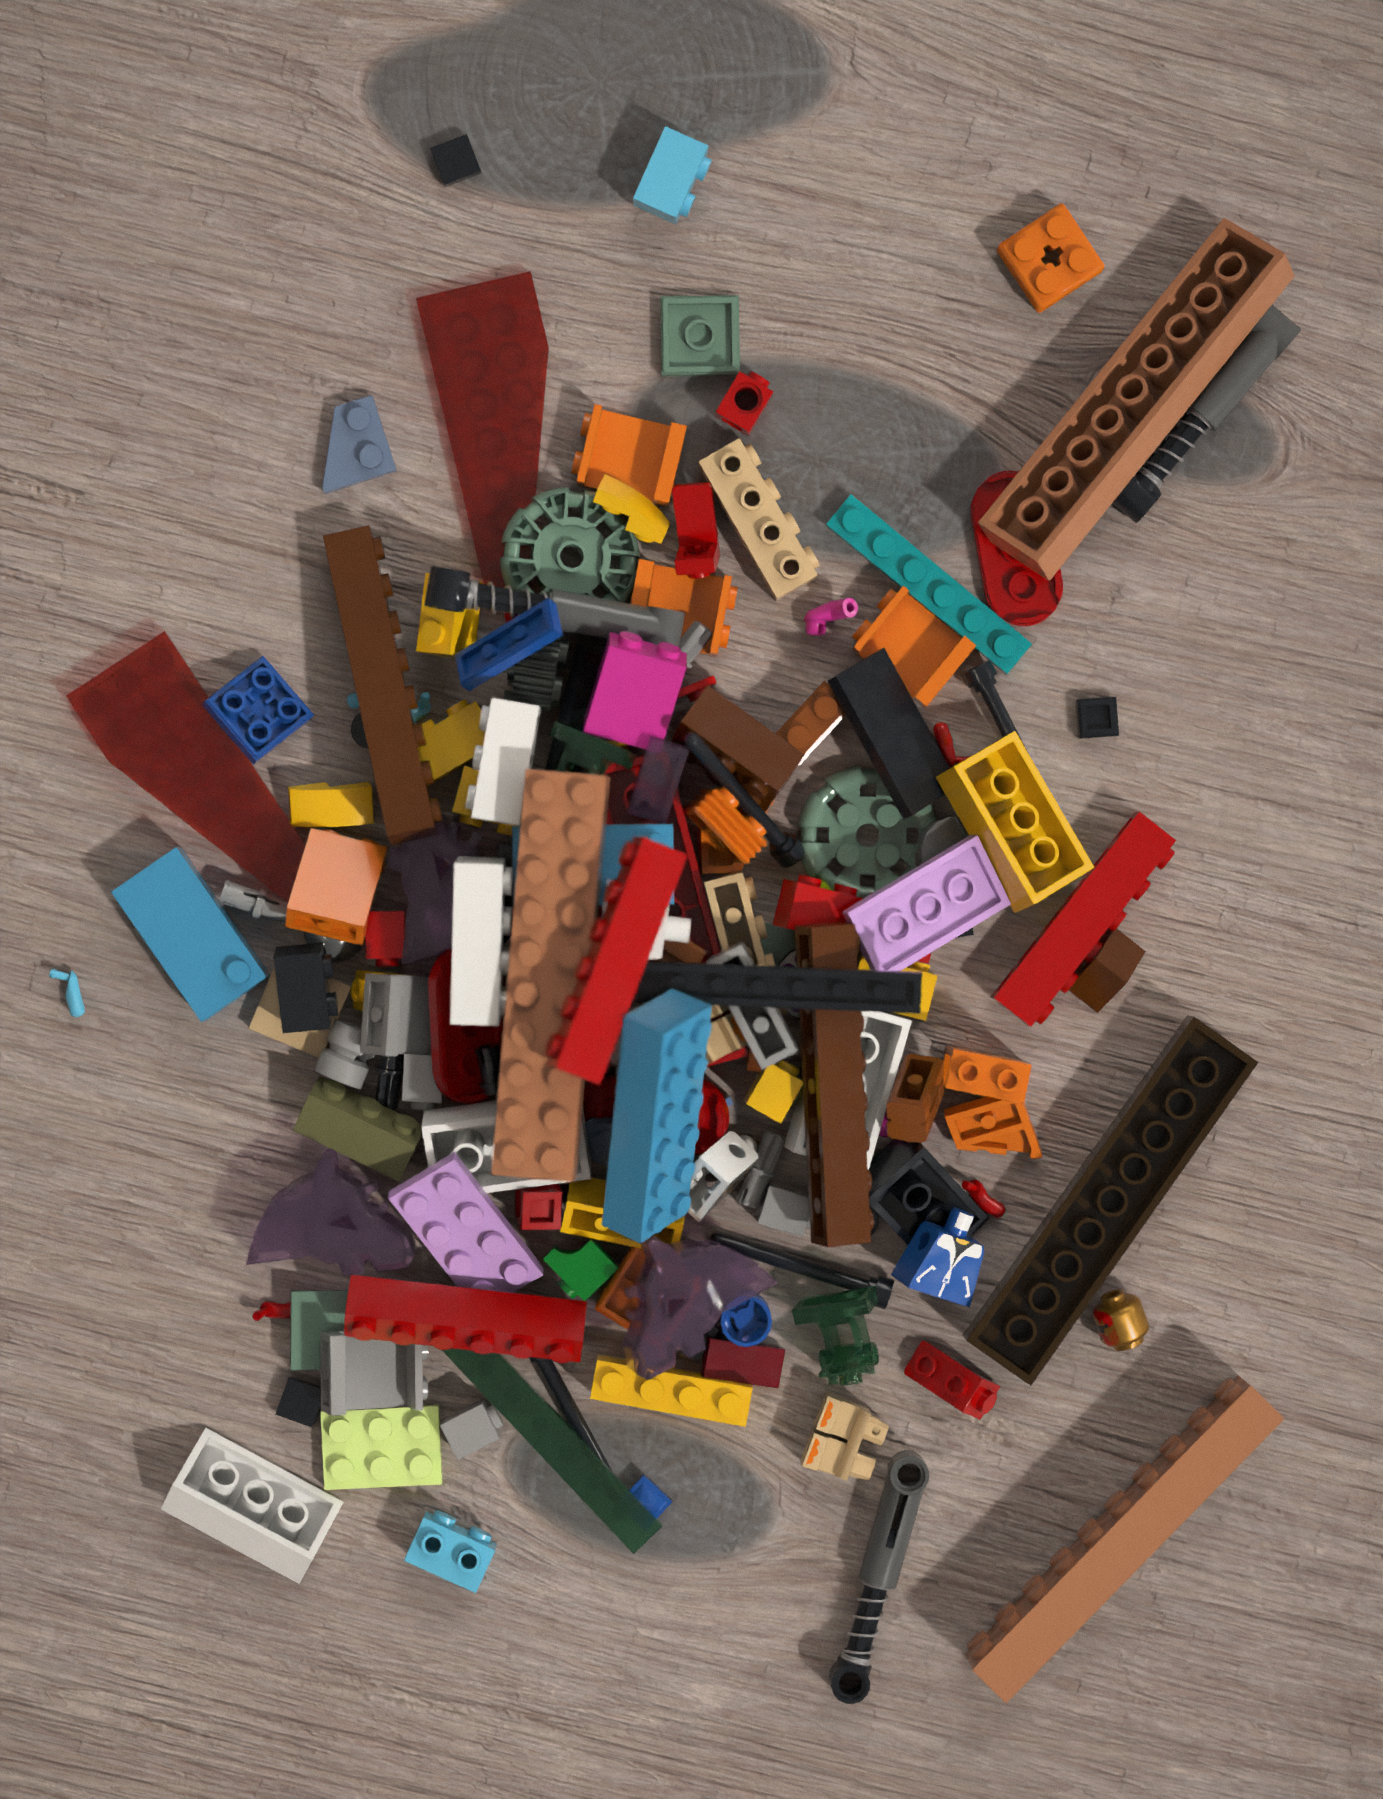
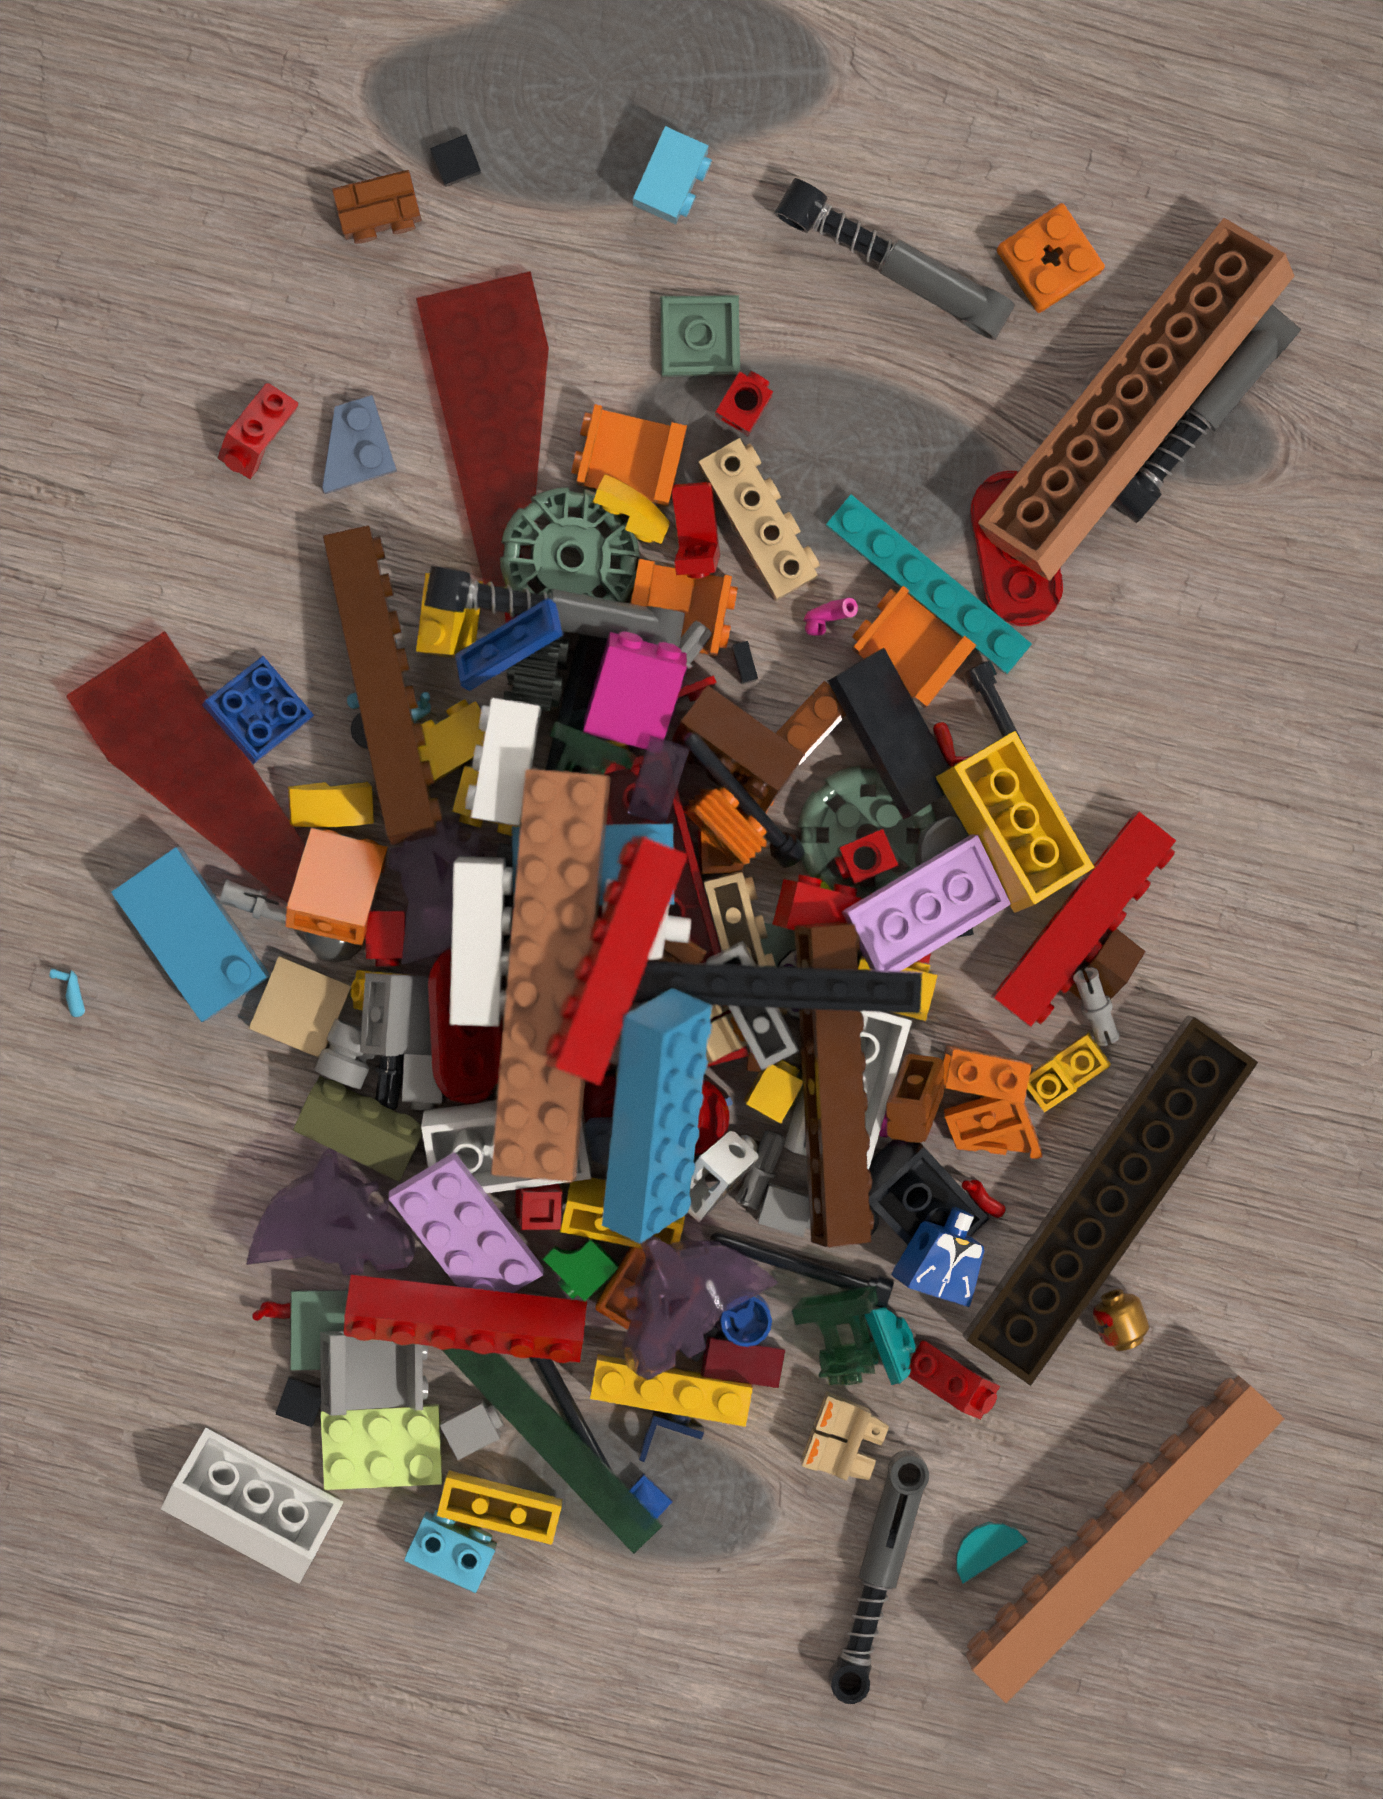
(255, 429): none -> red bracket
(304, 987): black brick -> none
(377, 206): none -> dark orange brick
(489, 1066): black pin -> none
(500, 1507): none -> yellow brick
(673, 1422): none -> dark blue bracket
(744, 662): none -> black tile
(883, 854): none -> red brick
(893, 1342): none -> teal tile
(976, 305): none -> piece
(986, 1546): none -> teal tile
(1067, 1072): none -> yellow slope
(1096, 1006): none -> light grey pin
(1097, 717): black tile -> none

